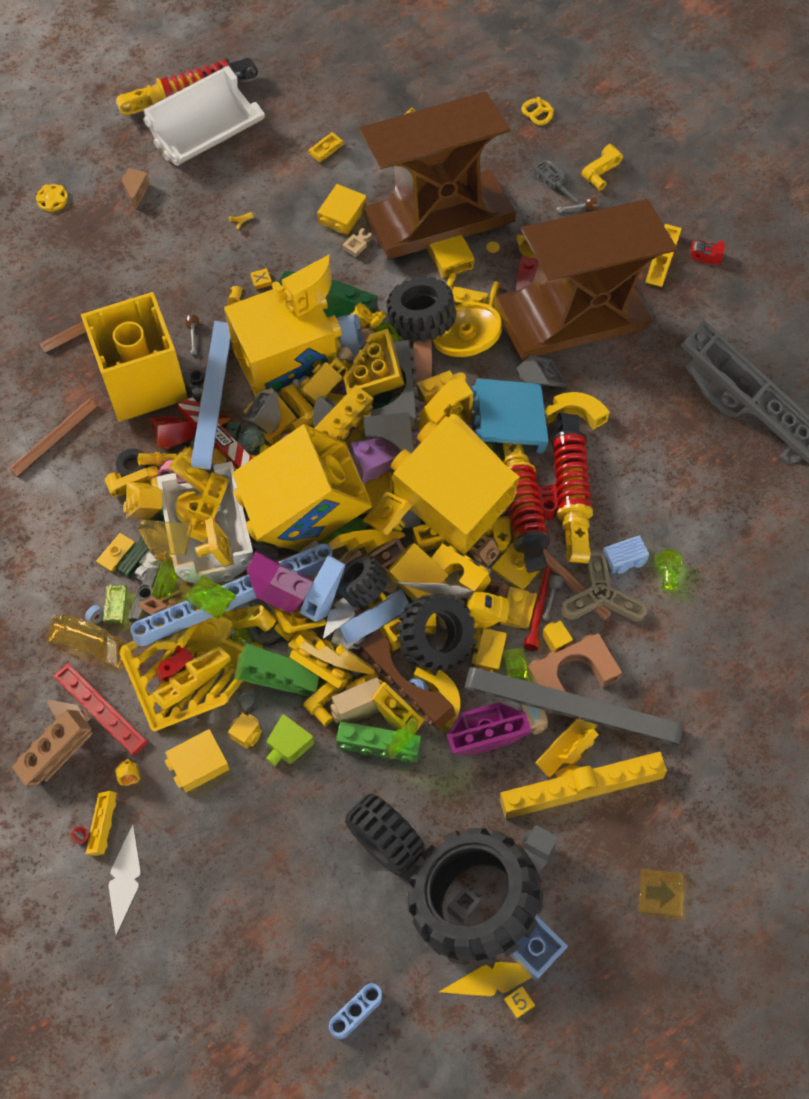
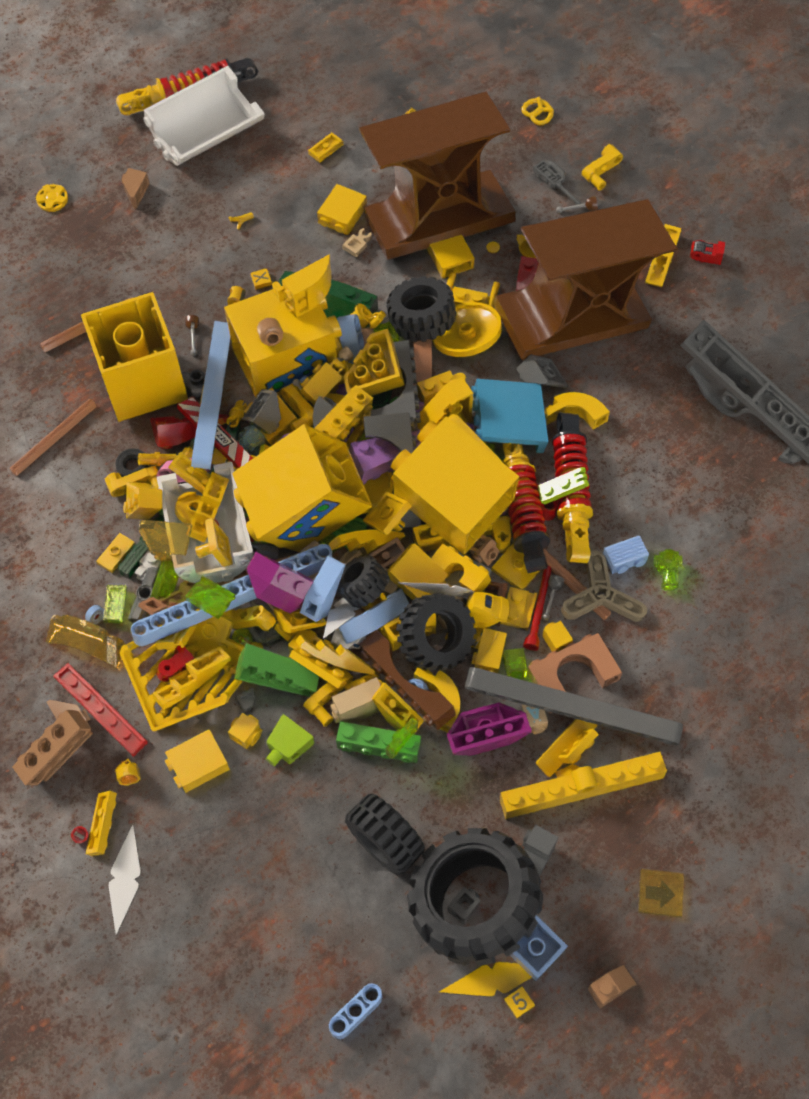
(236, 413): none -> yellow pin
(270, 331): none -> medium nougat head
(563, 485): none -> hinge
(611, 986): none -> medium nougat slope

